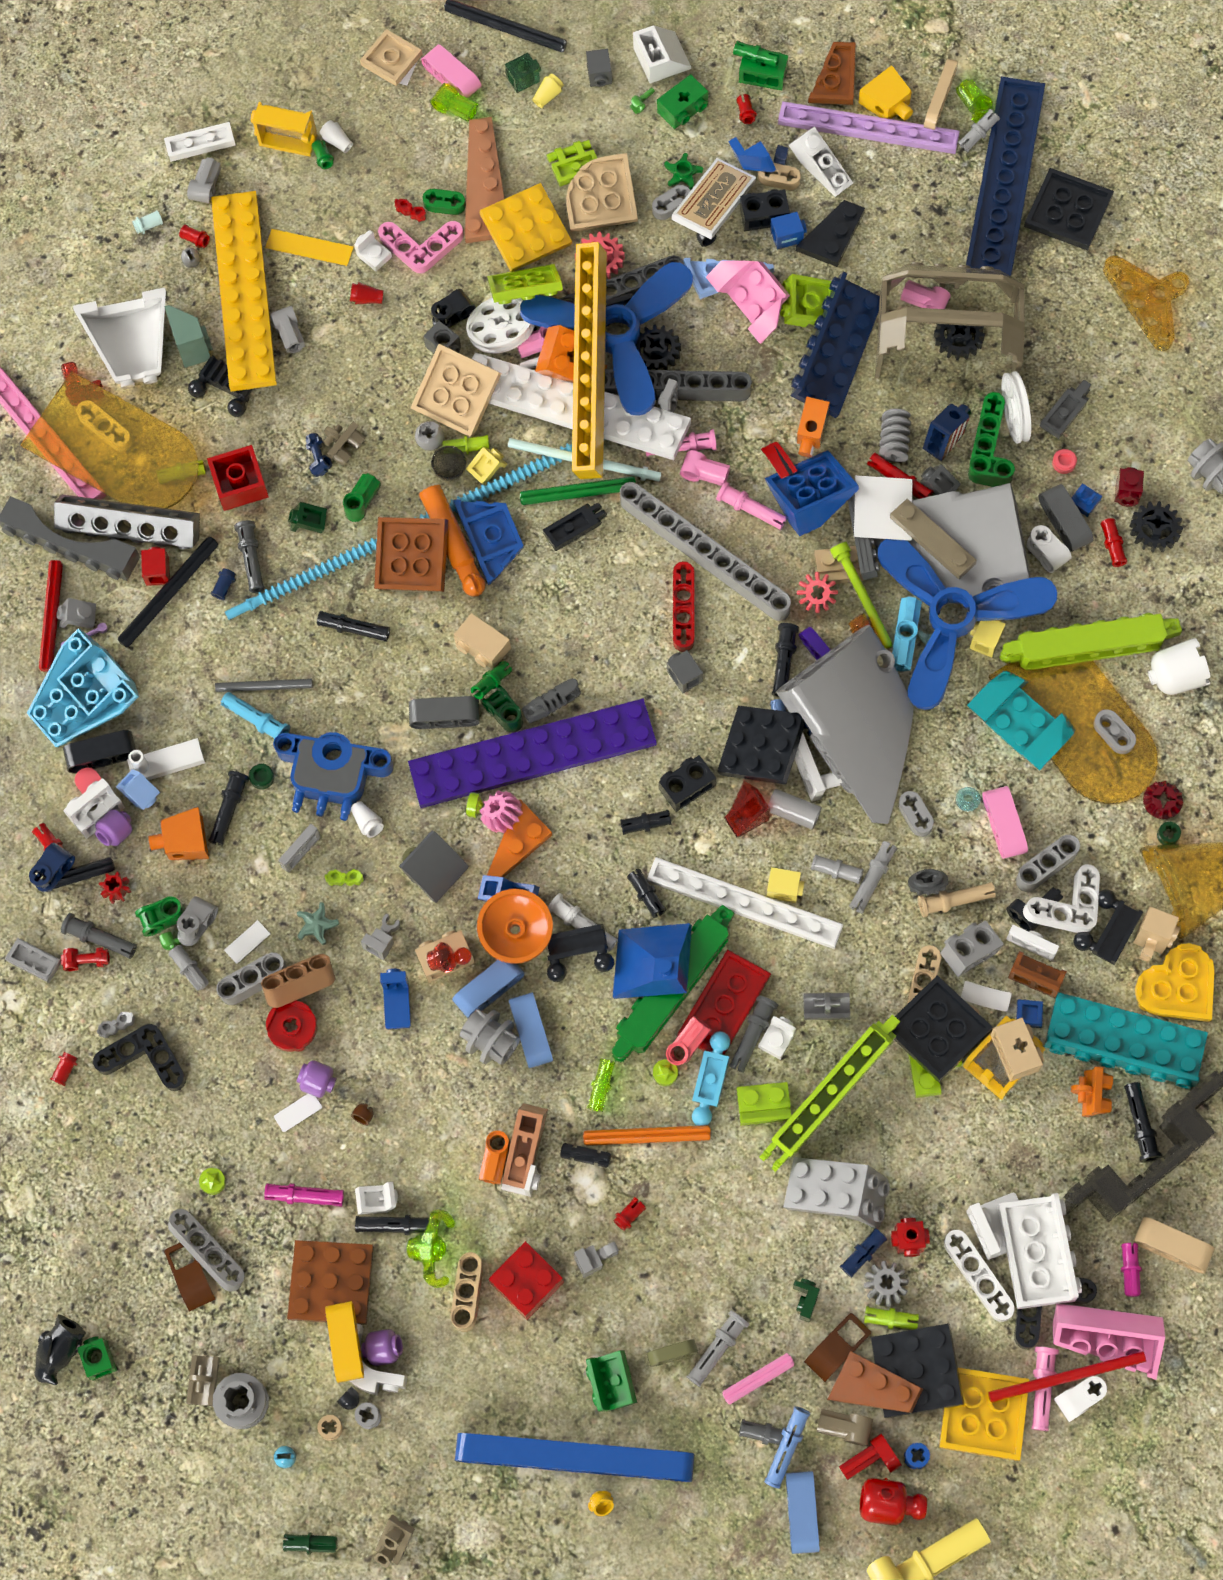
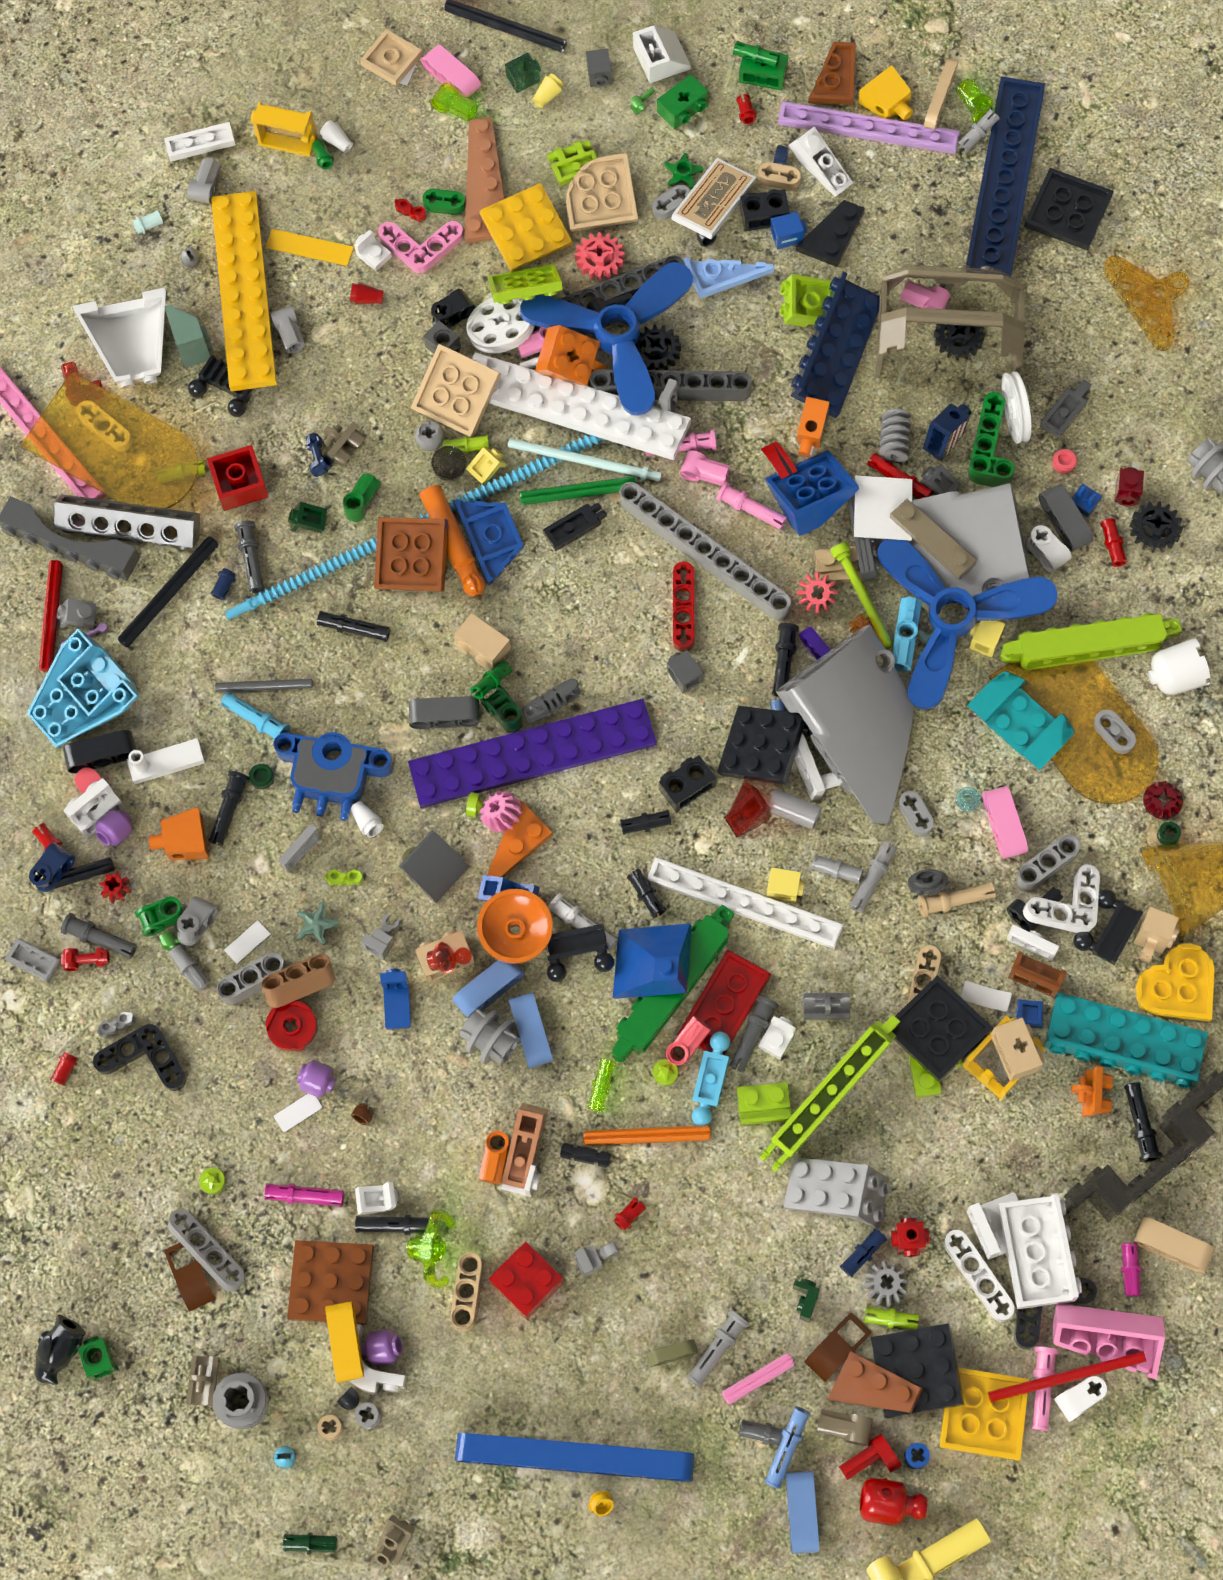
(138, 790): light blue brick -> none
(155, 566): red brick -> none
(192, 235): red pin -> none
(589, 361): yellow brick -> none
(611, 1381): green bracket -> none
(753, 291): bright pink piece -> none
(754, 158): blue slope -> none
(974, 951): light grey brick -> none

